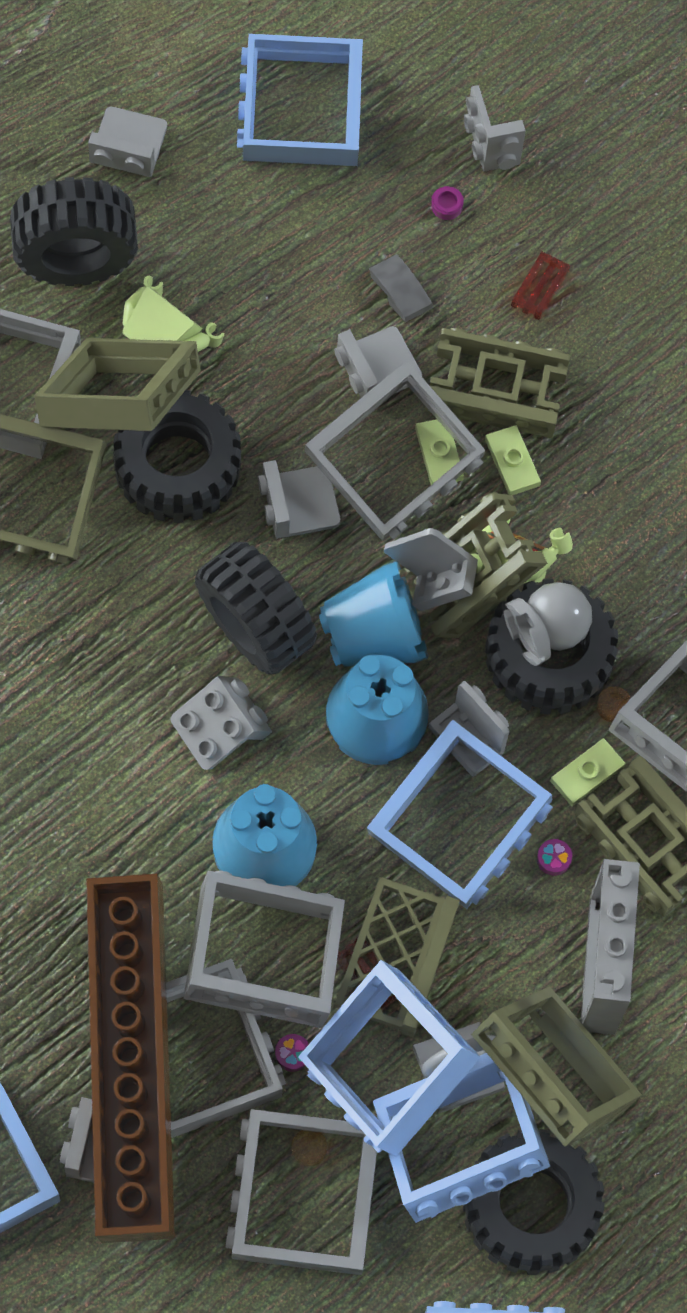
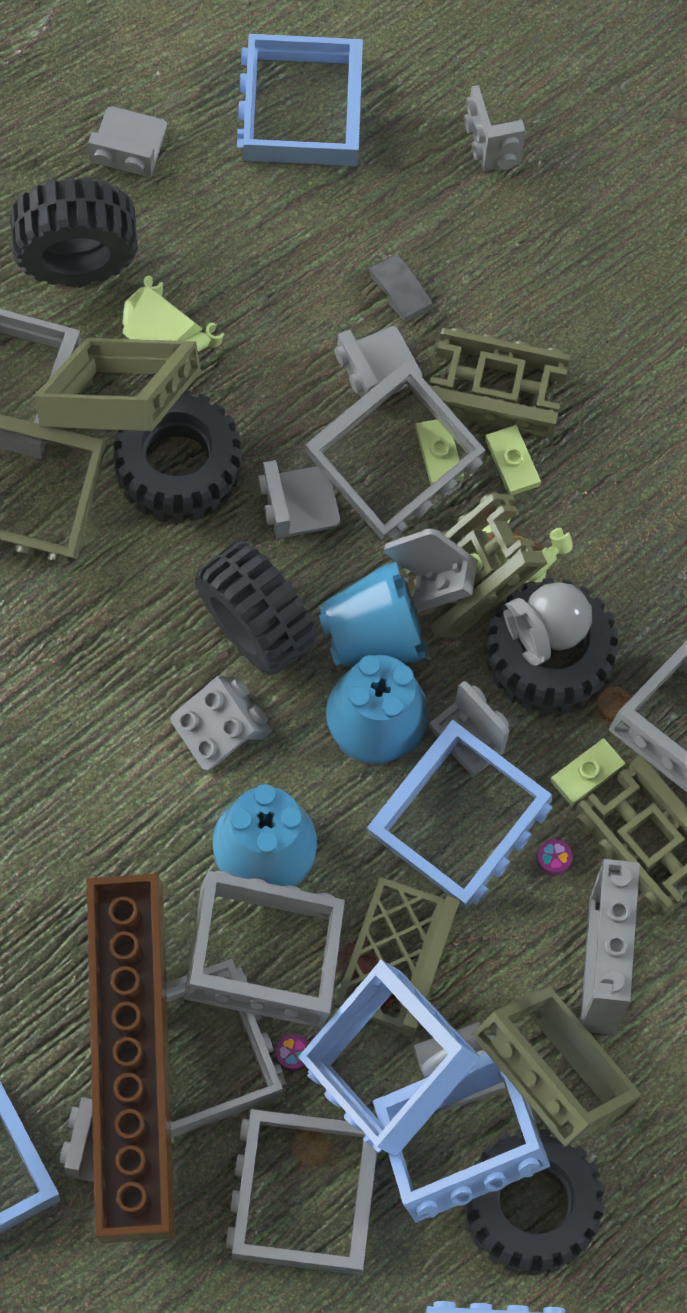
(447, 203): magenta tile -> none
(528, 306): clear red tile -> none

